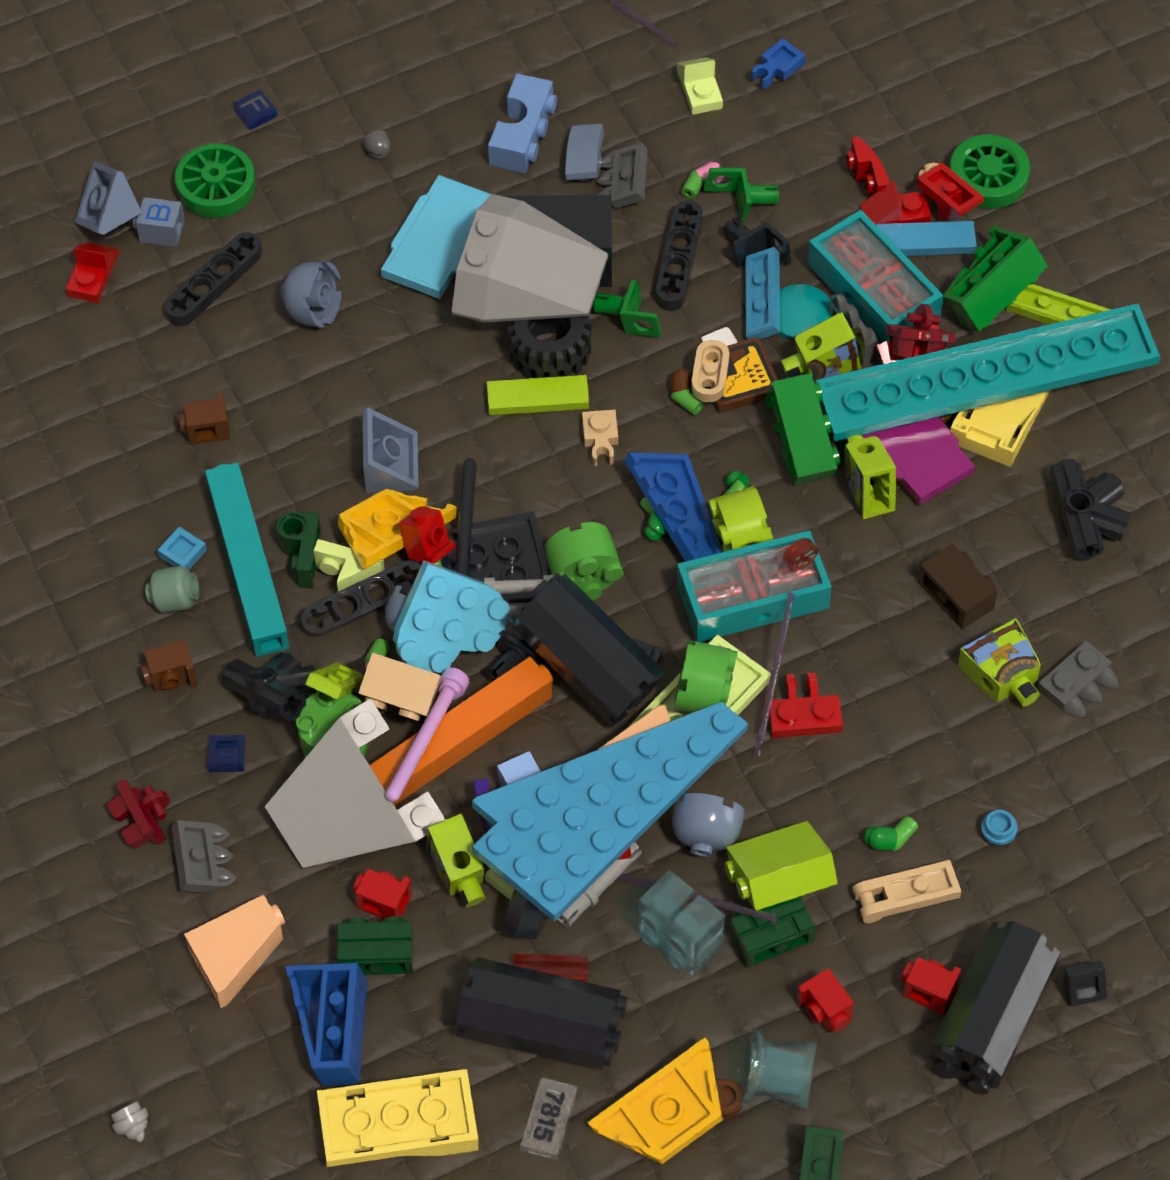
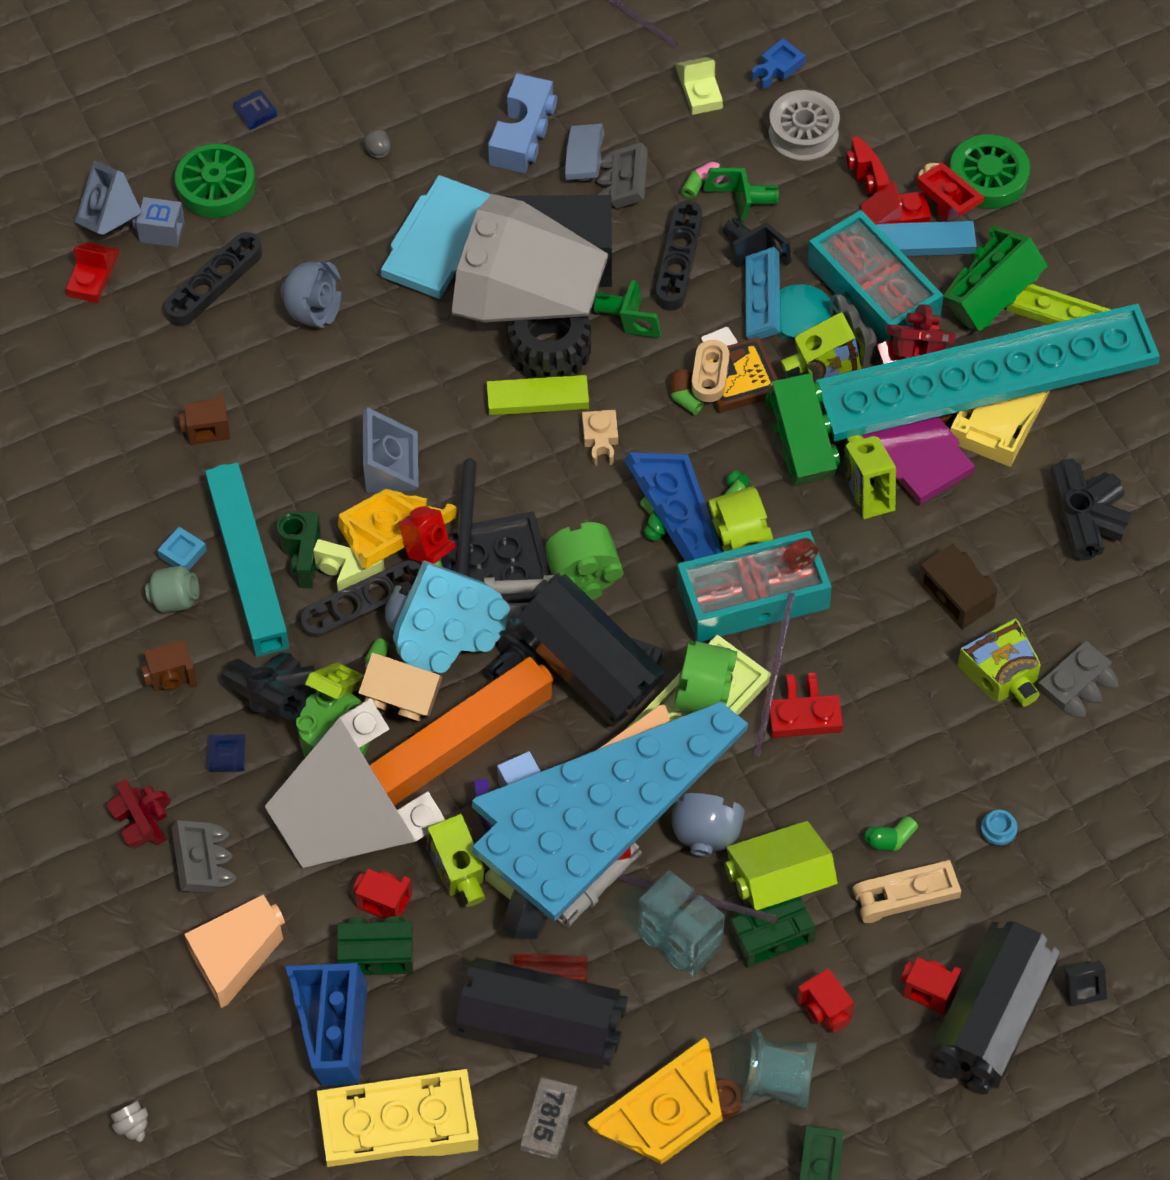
(452, 686): lavender piece -> none
(804, 125): none -> light grey wheel

